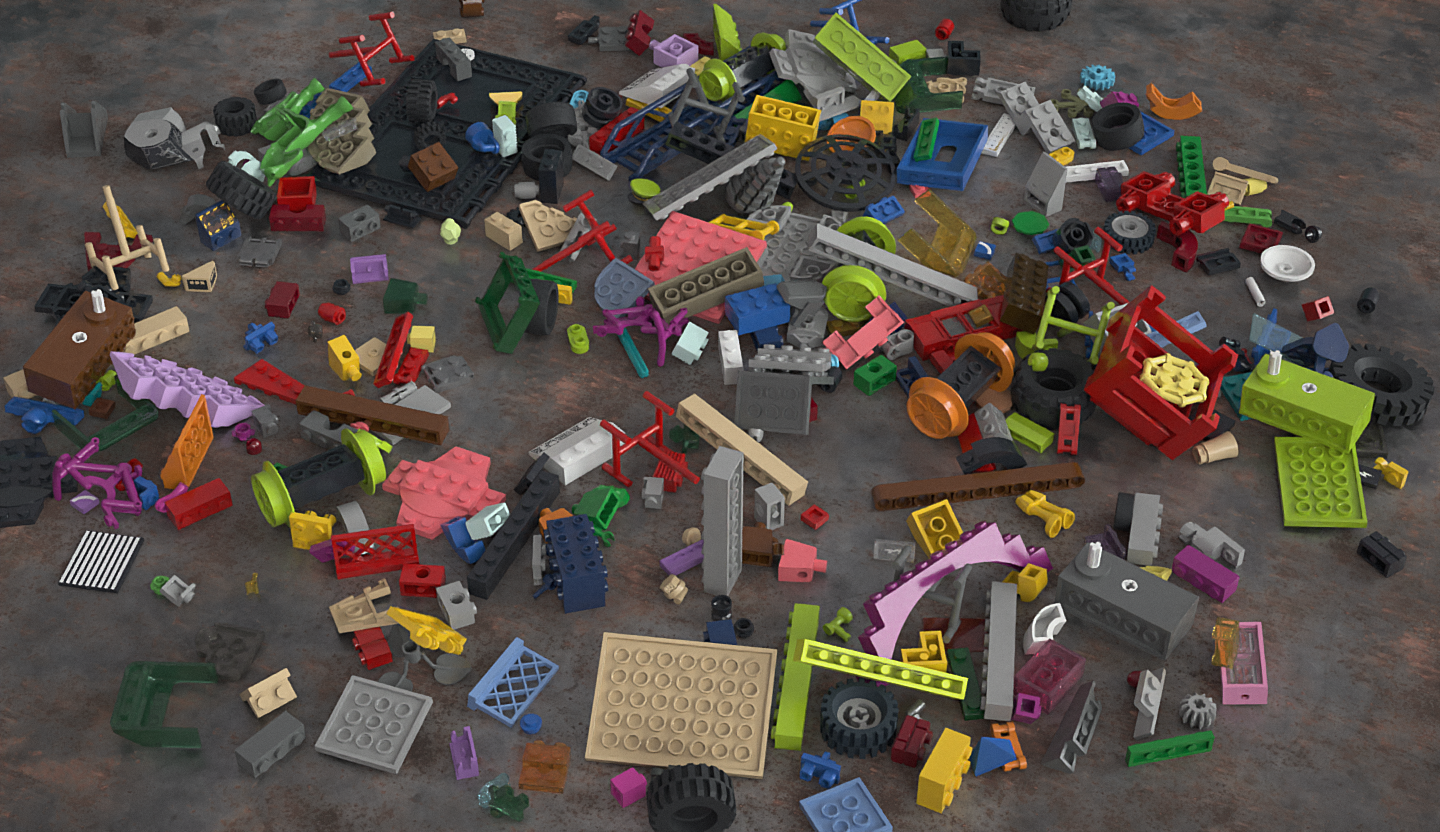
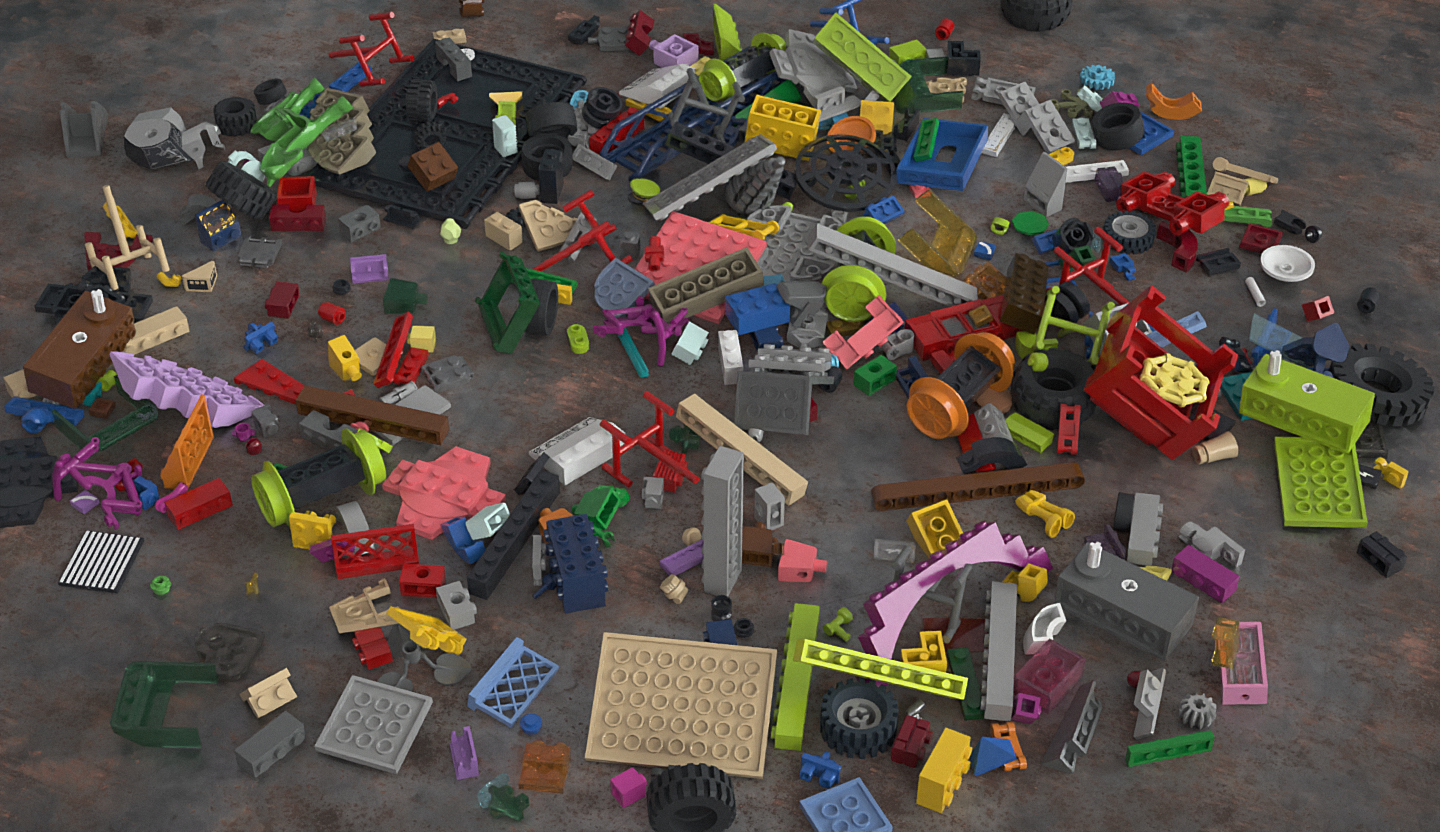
(178, 591): light grey bracket -> none
(482, 138): blue piece -> none
(814, 517): red plate -> none

